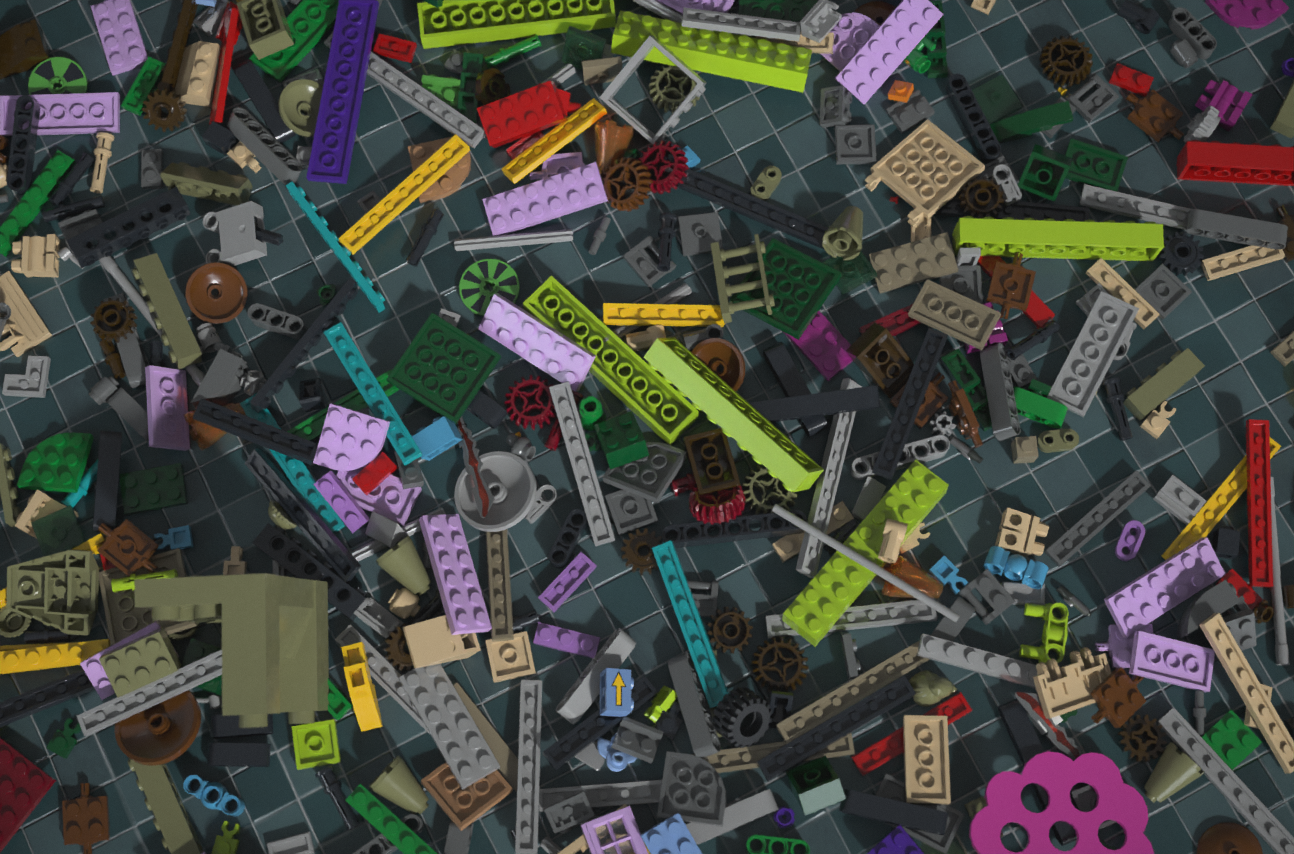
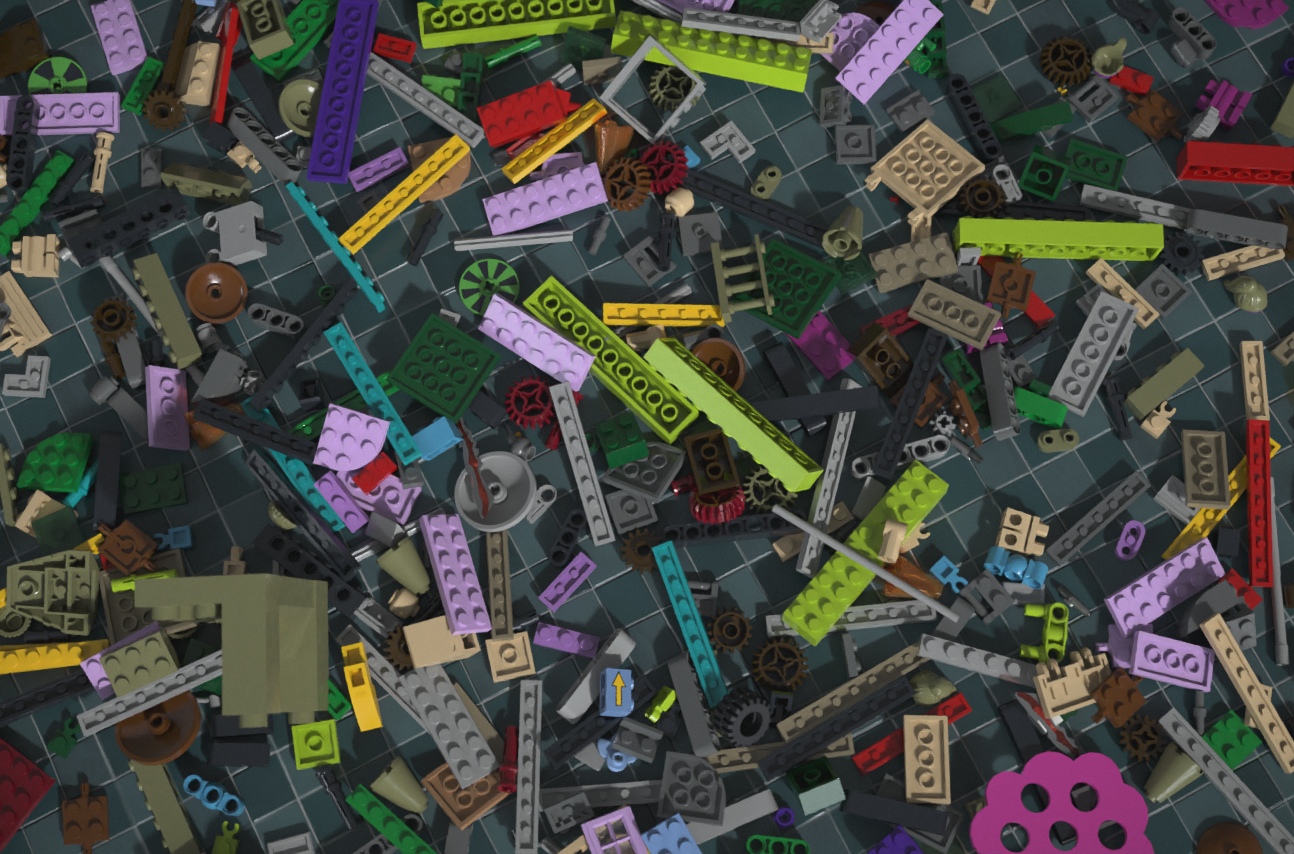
(378, 169): none -> medium lavender plate
(483, 86): dark brown plate -> none
(508, 767): none -> dark red pin
(587, 418): green plant -> none
(679, 202): none -> tan head
(728, 138): none -> light grey plate
(900, 91): orange plate -> none
(1024, 449): dark tan brick -> none
(1109, 59): none -> olive hair
(1205, 469): none -> dark tan plate
(1248, 294): none -> olive hair
(1254, 380): none -> tan plate
(1263, 612): dark brown plate -> none

